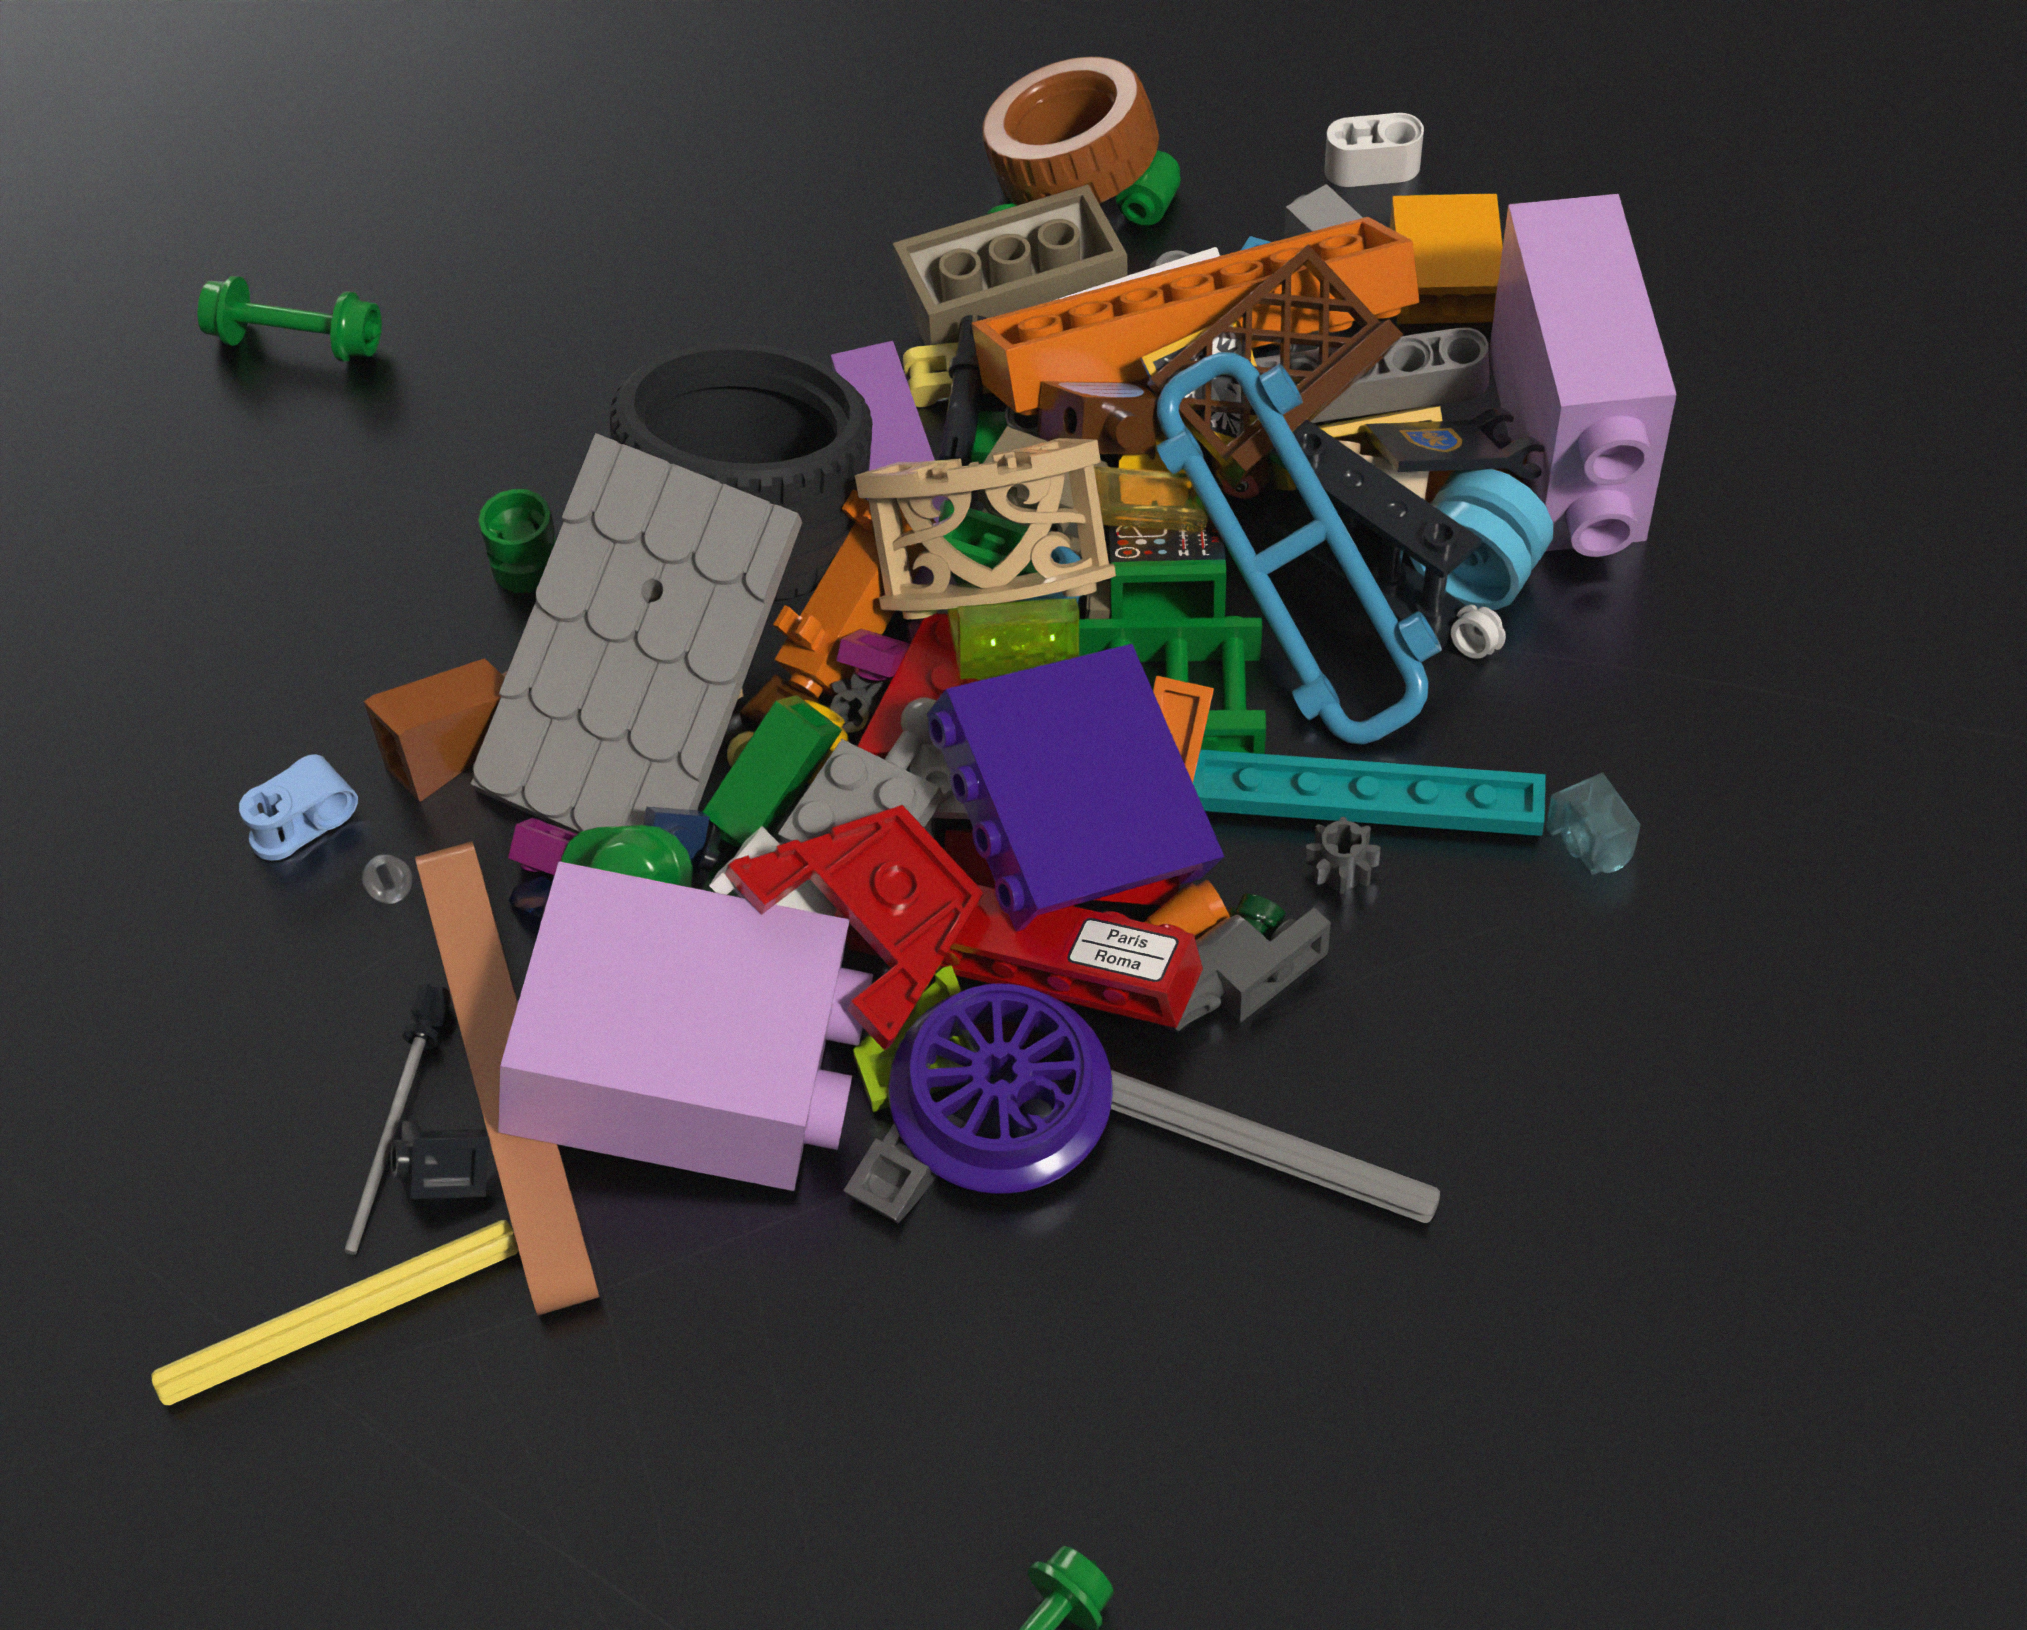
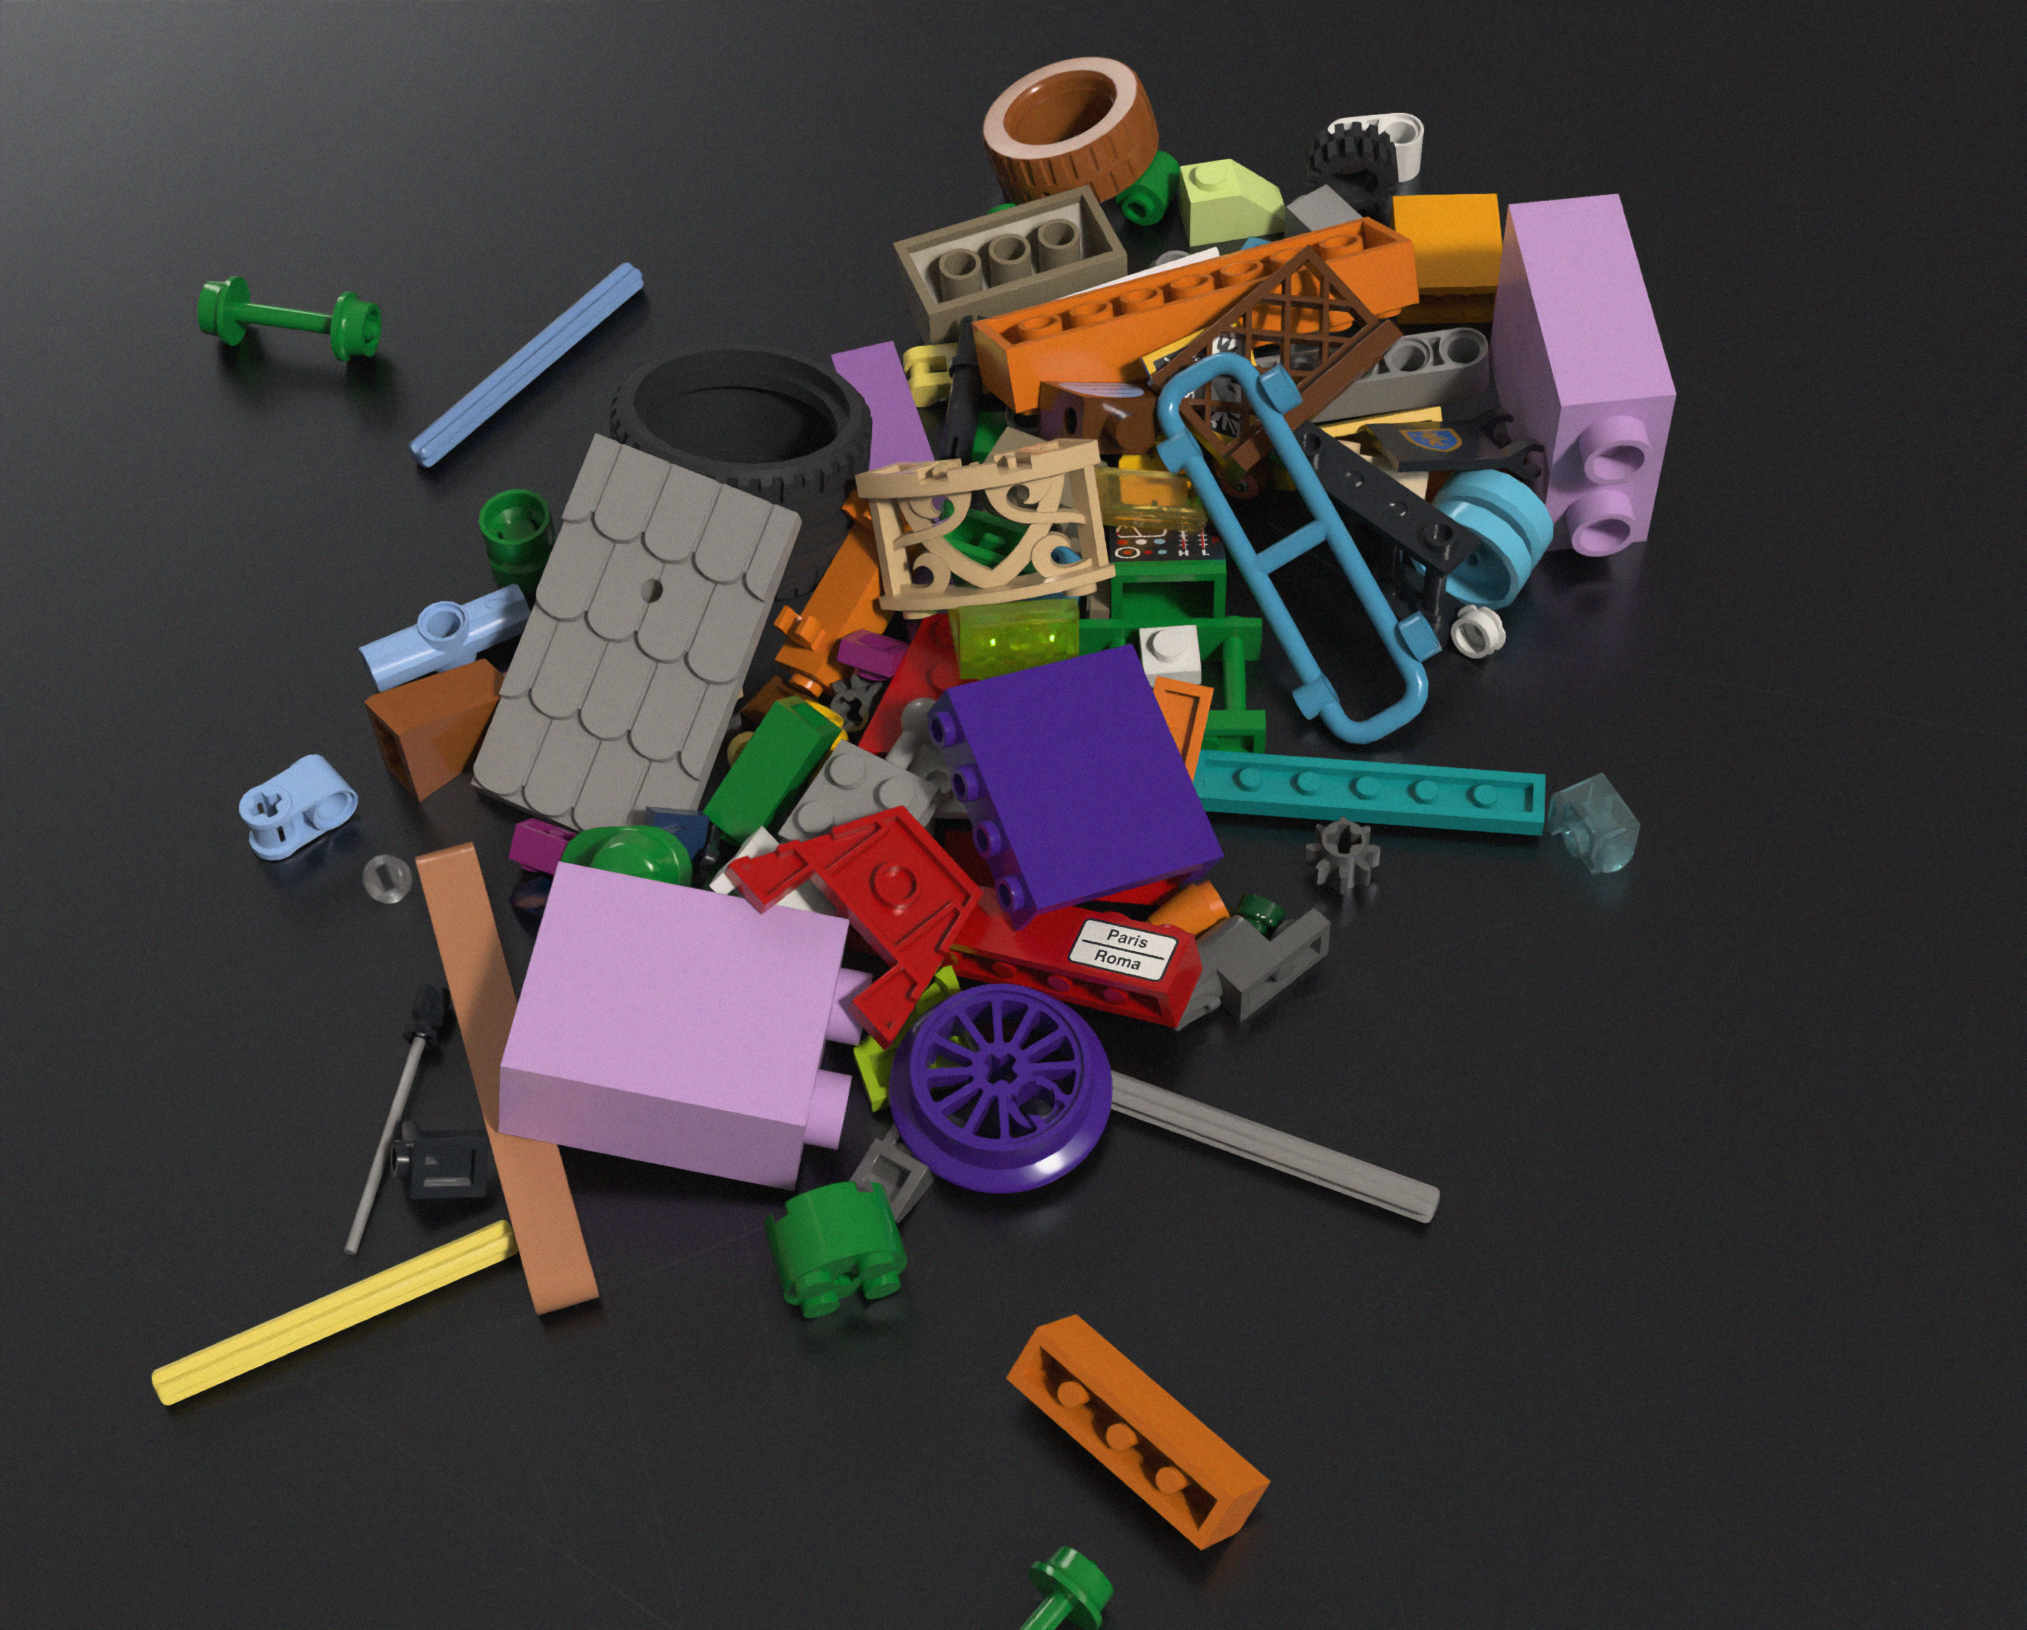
(446, 637): none -> light blue piece
(525, 365): none -> medium blue axle
(836, 1247): none -> green brick
(1138, 1431): none -> orange brick
(1170, 653): none -> white plate
(1227, 203): none -> yellowish green slope
(1352, 149): none -> black tyre

